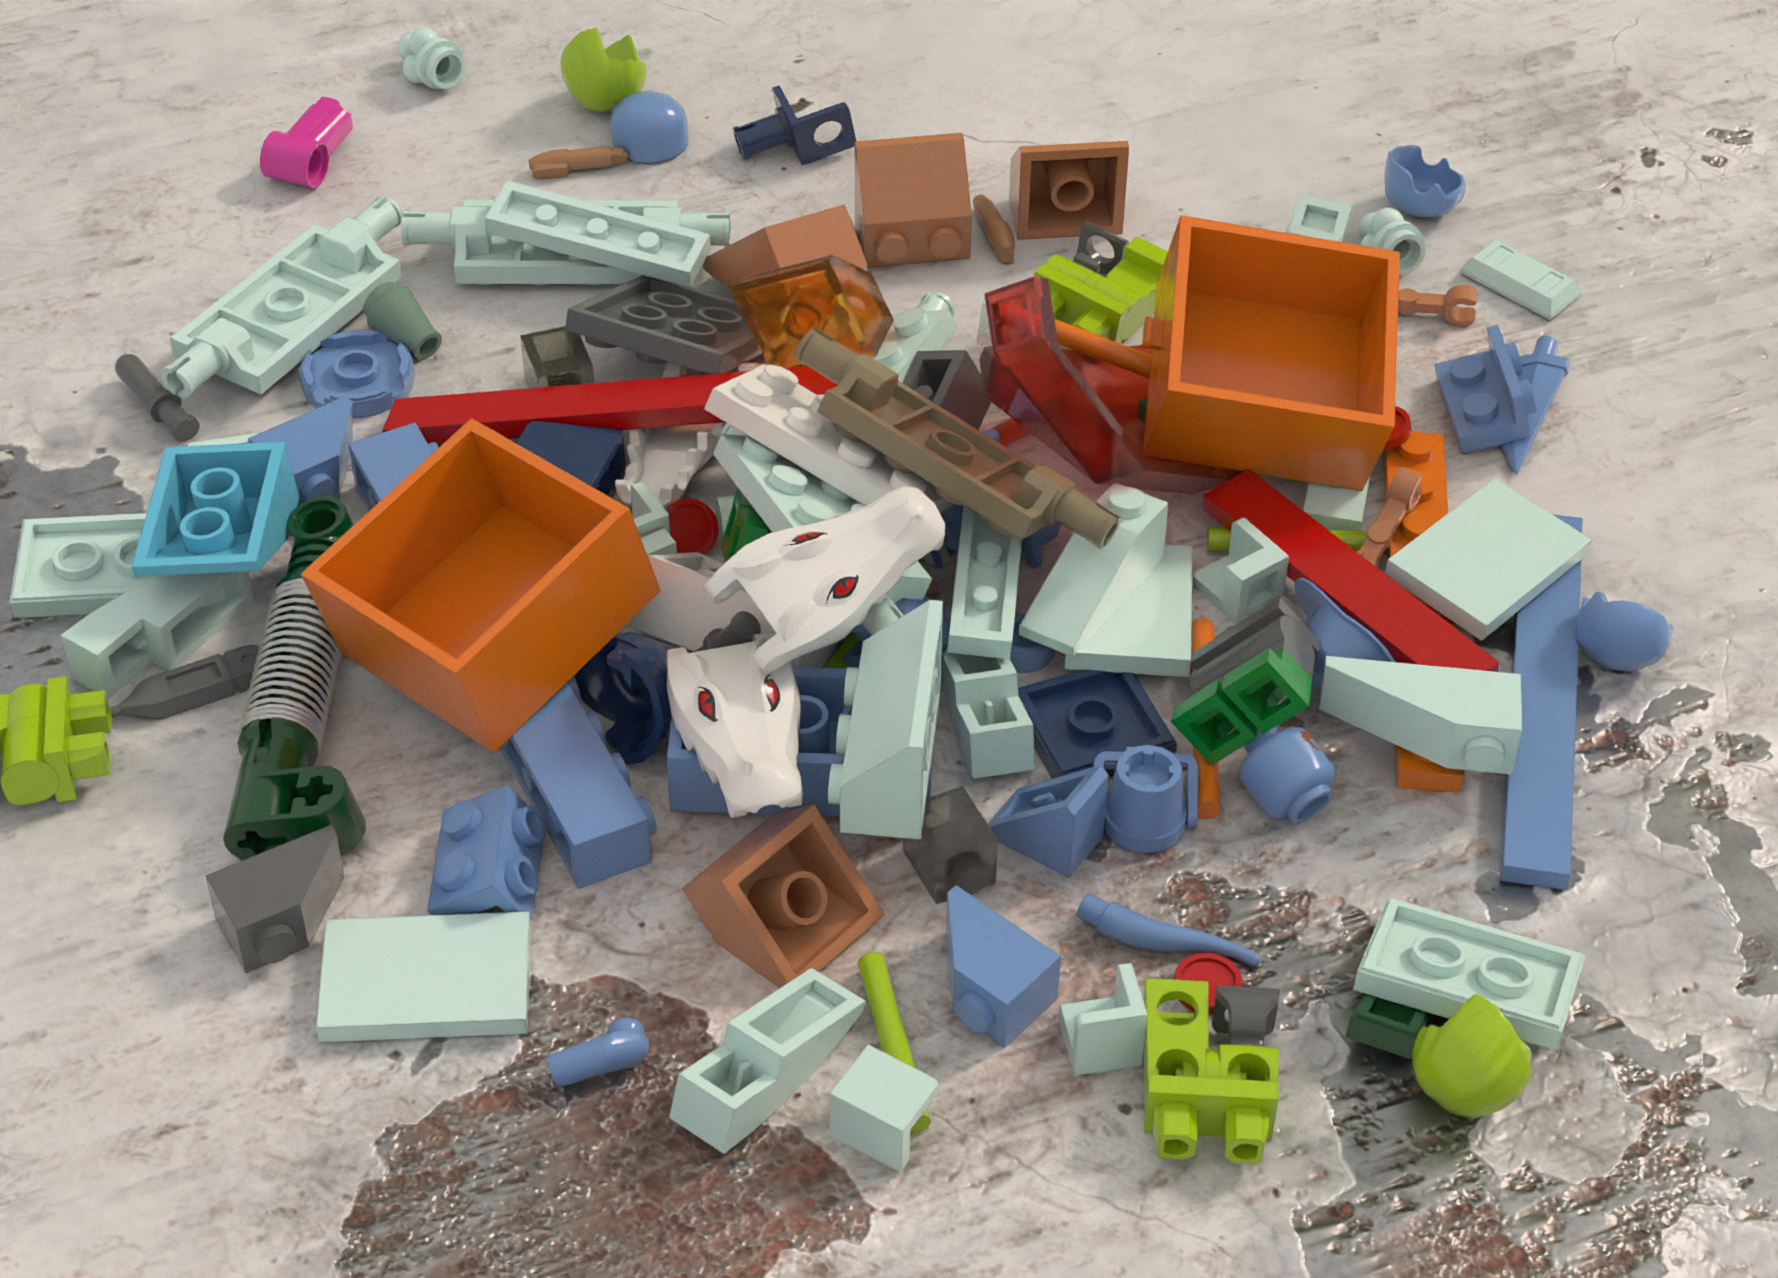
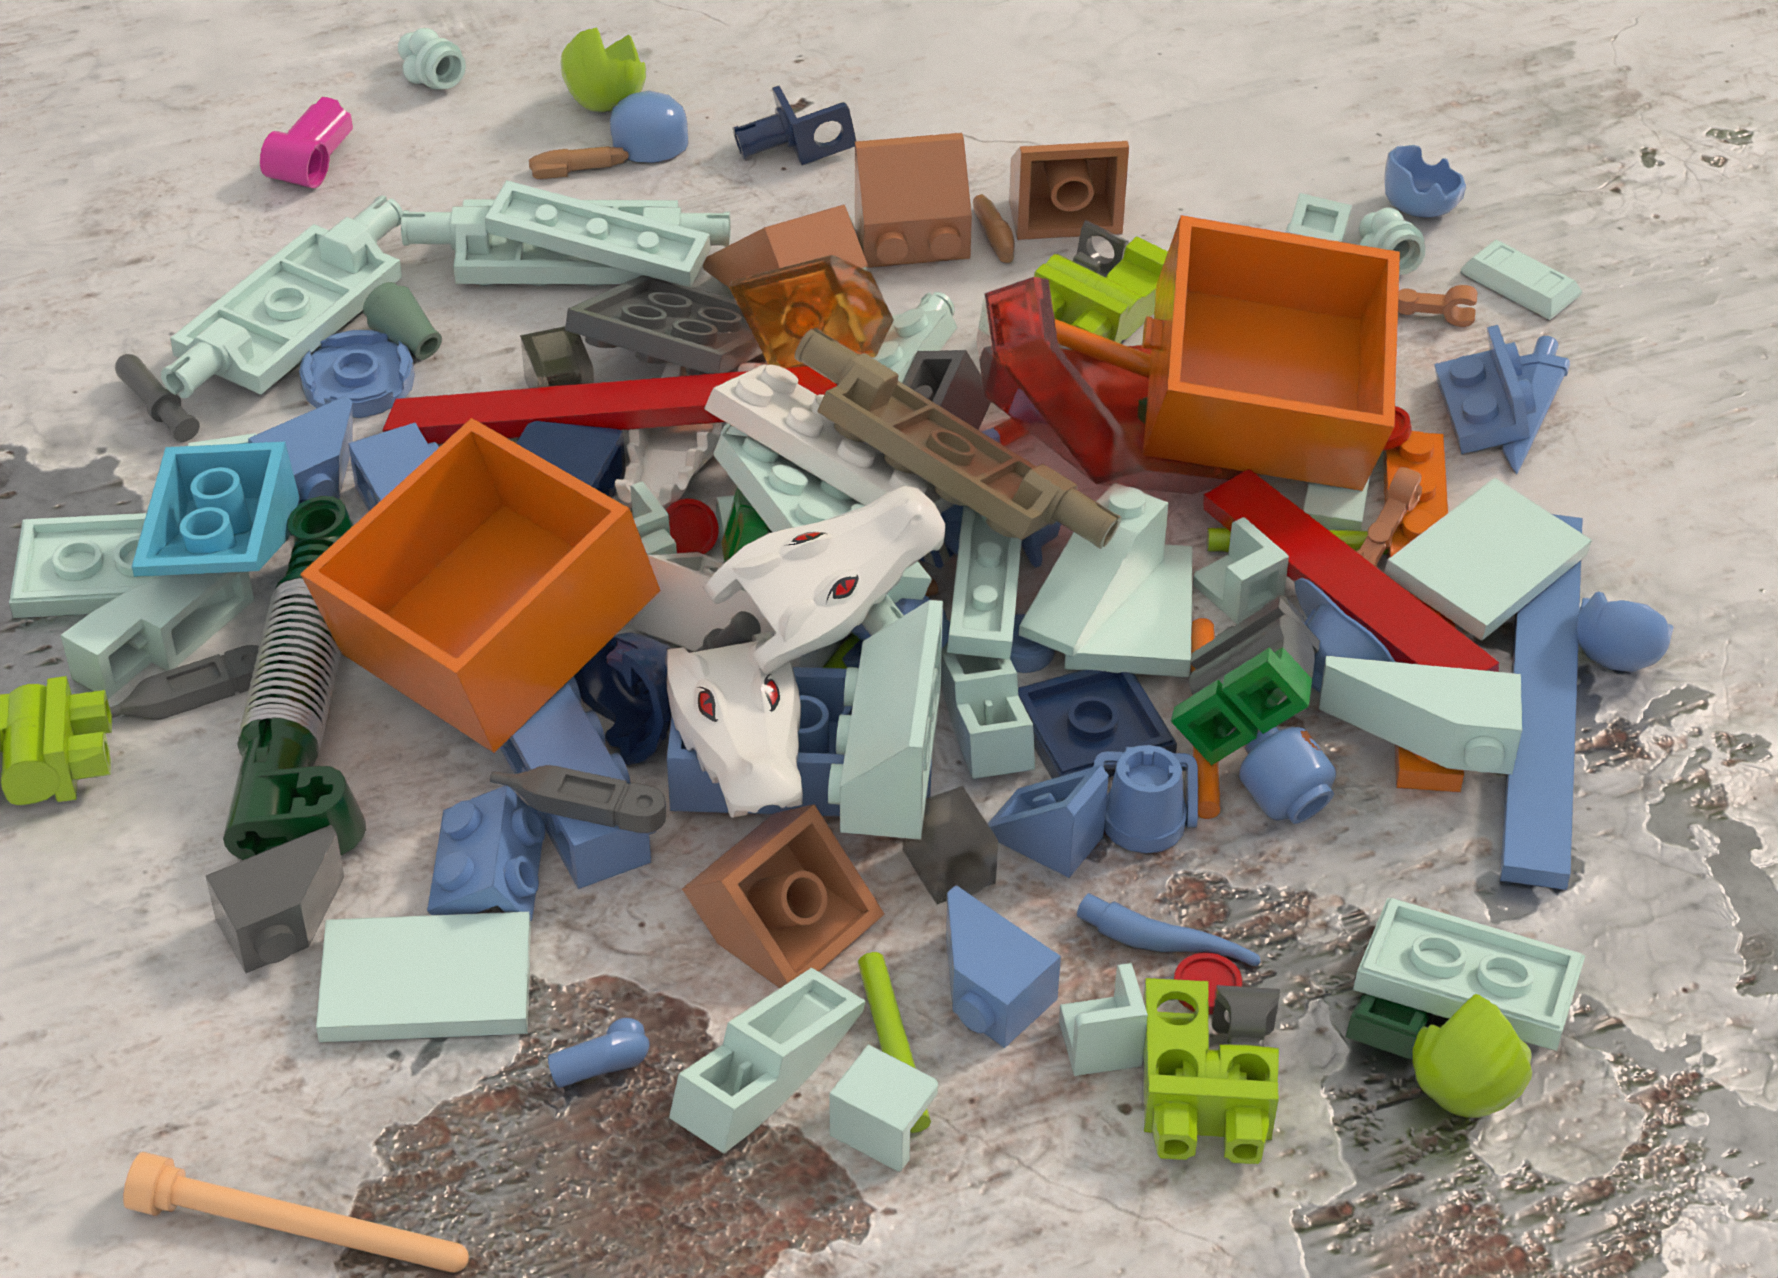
(158, 1185): none -> light nougat piece
(589, 797): none -> dark grey piece

